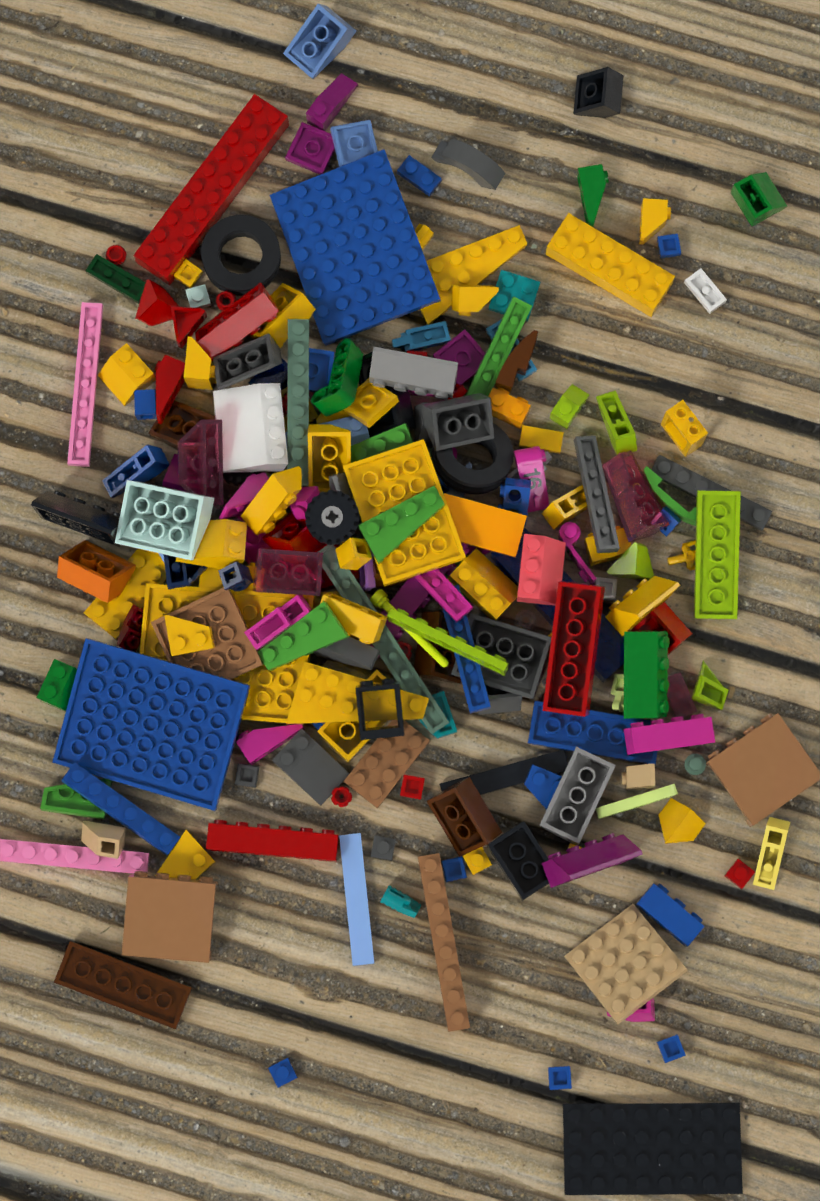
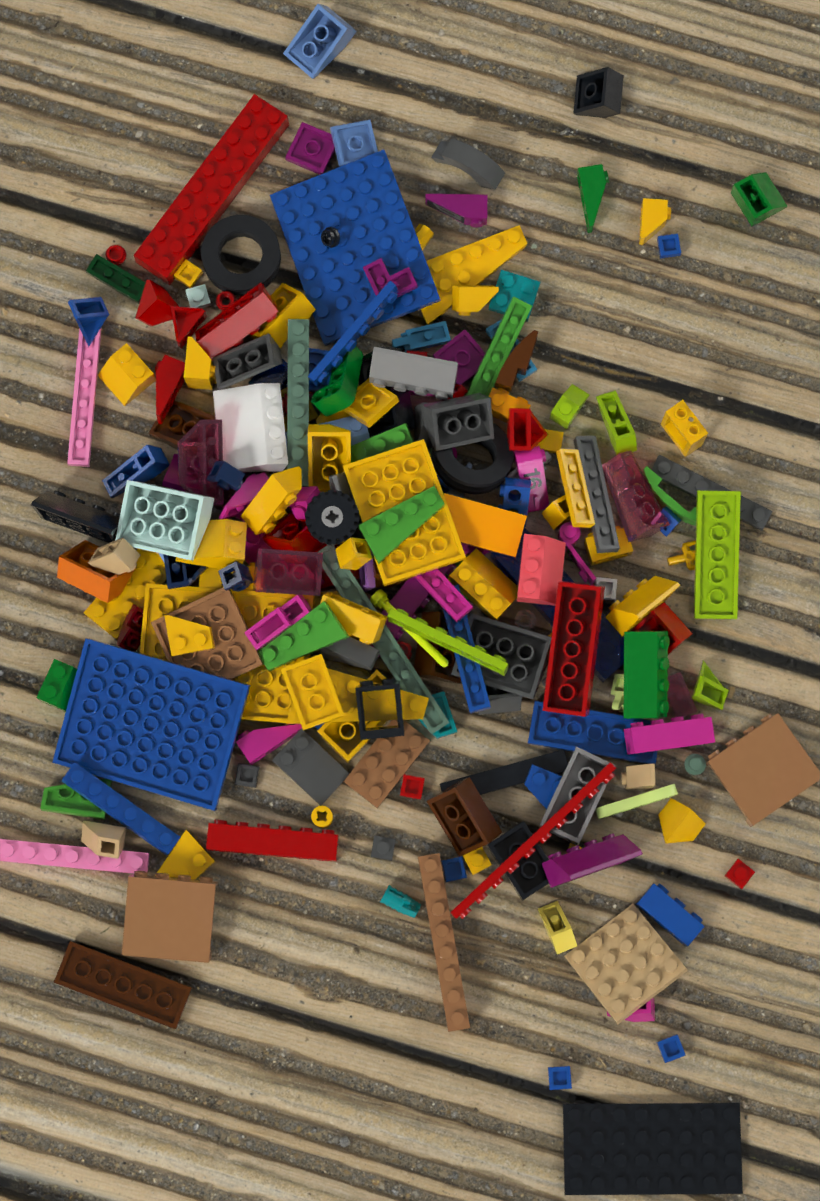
(90, 316): none -> blue slope
(115, 557): none -> tan slope
(145, 404): blue panel -> none
(226, 476): none -> dark blue brick
(282, 1072): blue plate -> none
(312, 692): none -> yellow plate
(324, 816): none -> yellow wheel
(330, 102): magenta slope -> none
(330, 237): none -> black plate
(336, 796): red plate -> none
(349, 338): none -> blue plate
(356, 899): light blue tile -> none
(379, 277): none -> magenta plate
(419, 175): blue plate -> none
(465, 208): none -> magenta slope
(523, 430): none -> red slope
(527, 848): none -> red plate
(557, 927): none -> light yellow slope
(575, 488): none -> yellow plate
(609, 265): yellow brick -> none
(633, 563): lime slope -> none
(705, 291): white plate -> none
(771, 853): light yellow slope -> none

